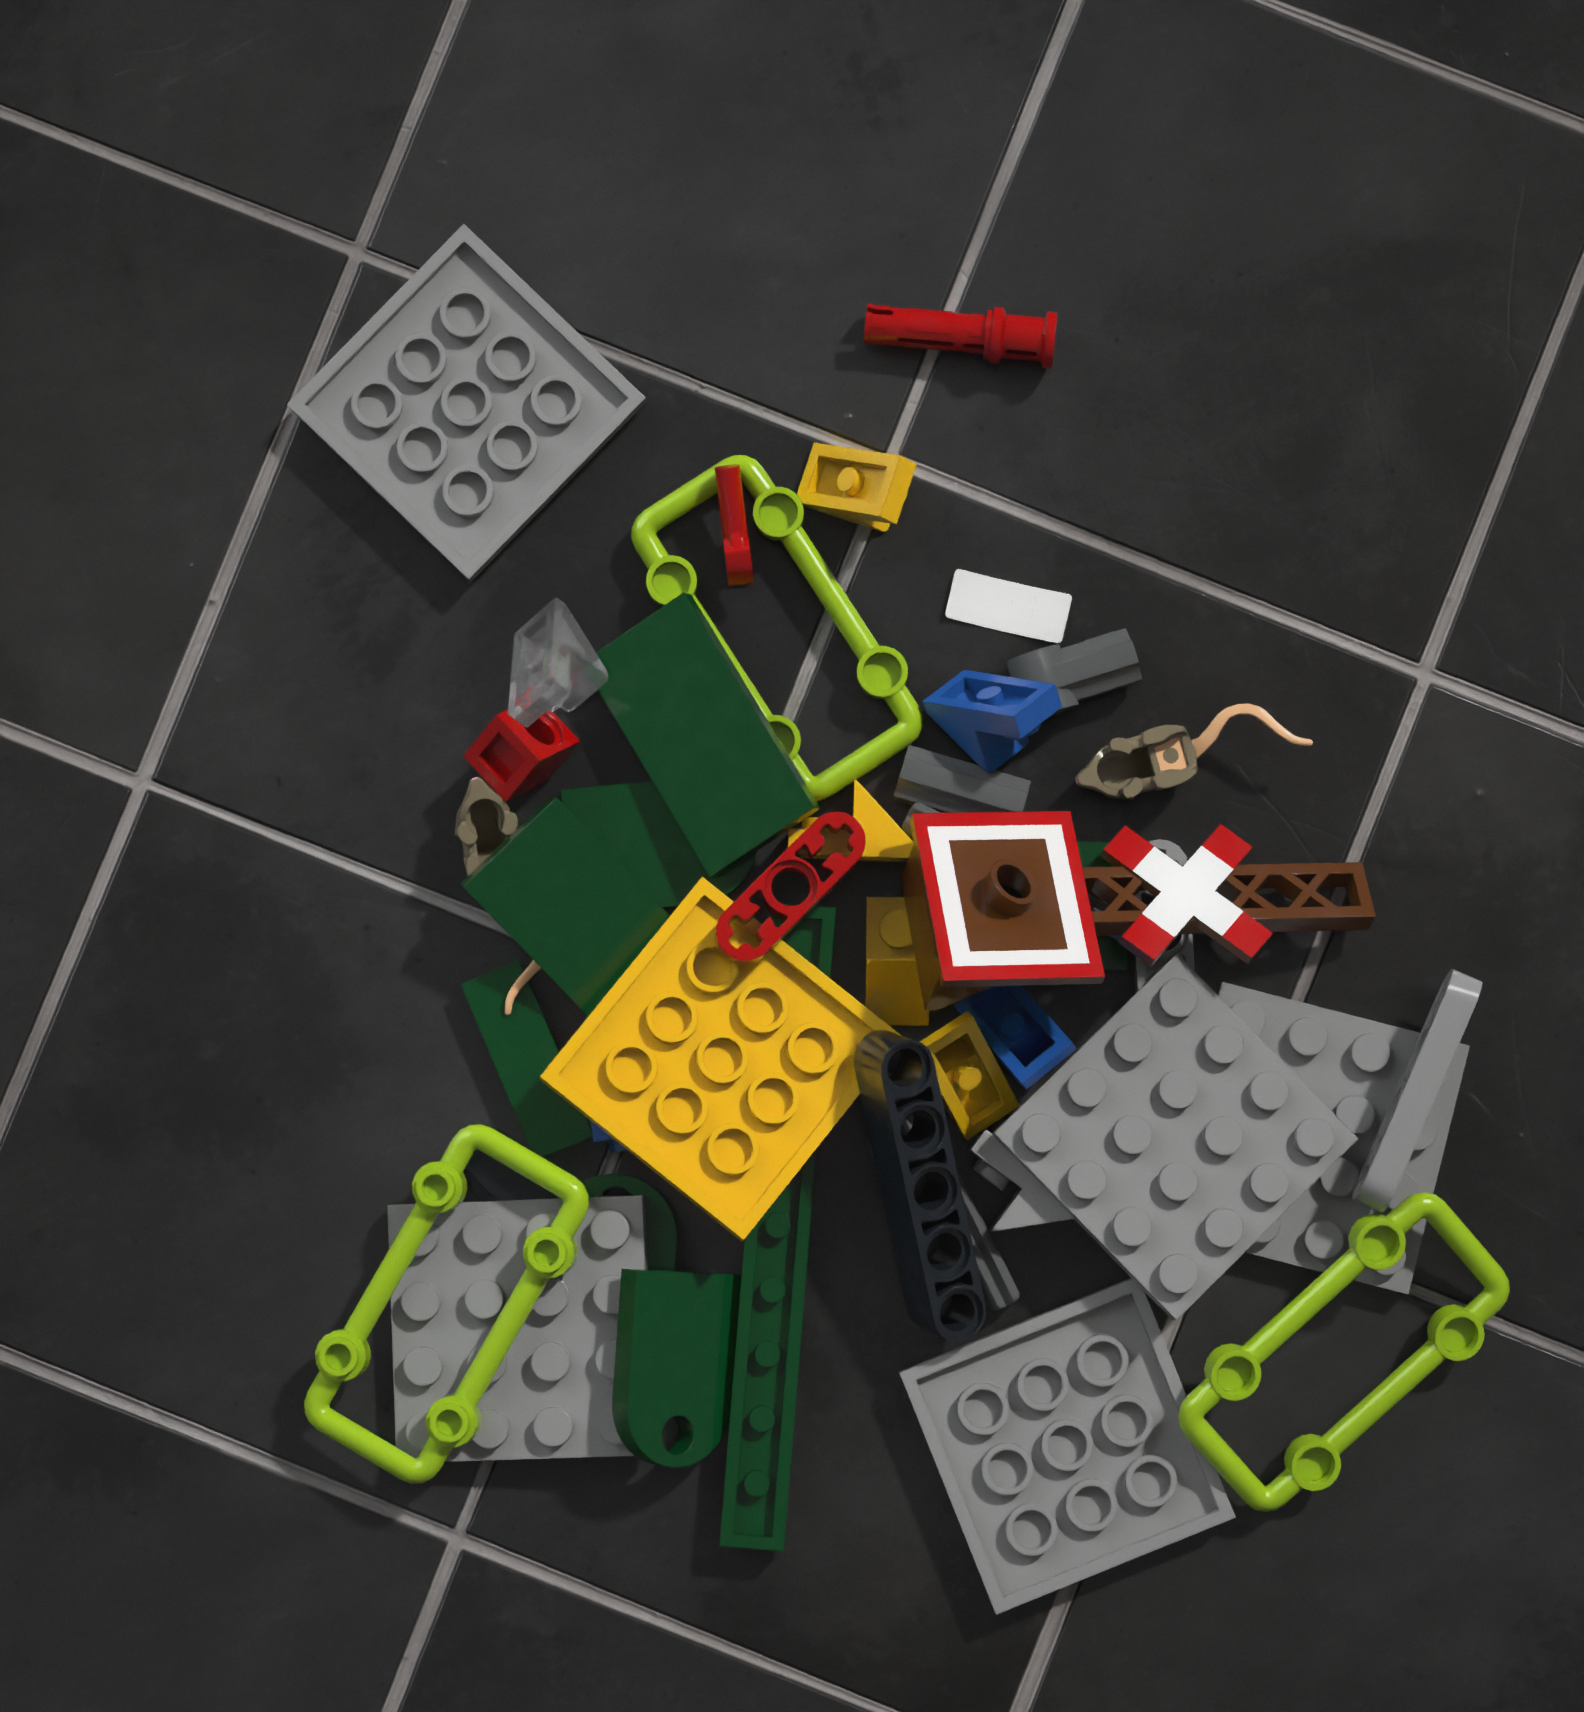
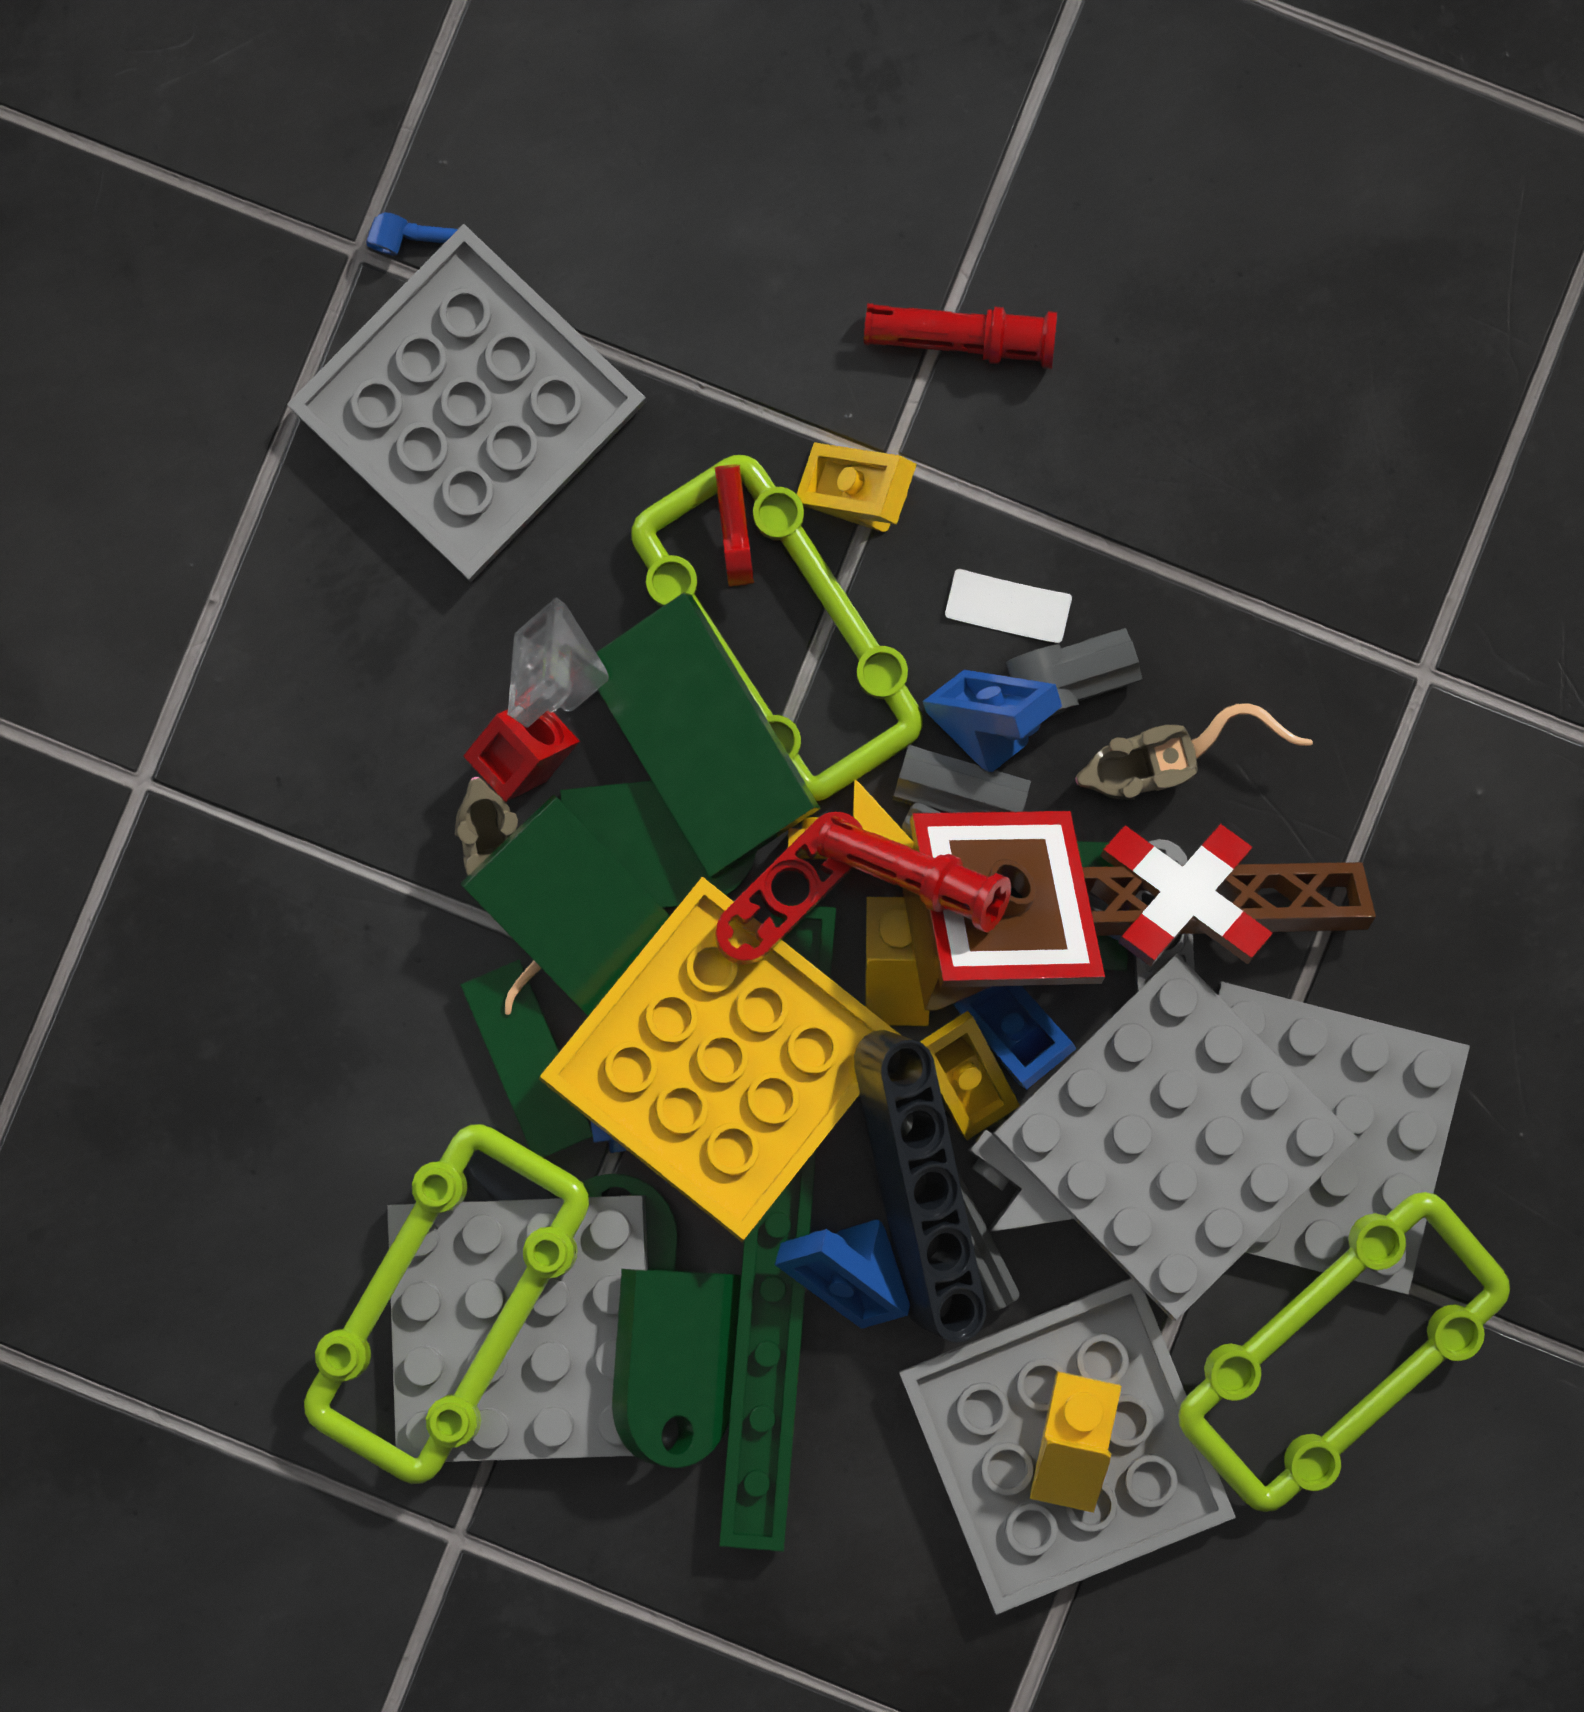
(390, 229): none -> blue hand
(849, 1272): none -> blue slope
(938, 880): none -> red pin
(1076, 1442): none -> yellow slope
(1417, 1090): light grey beam -> none

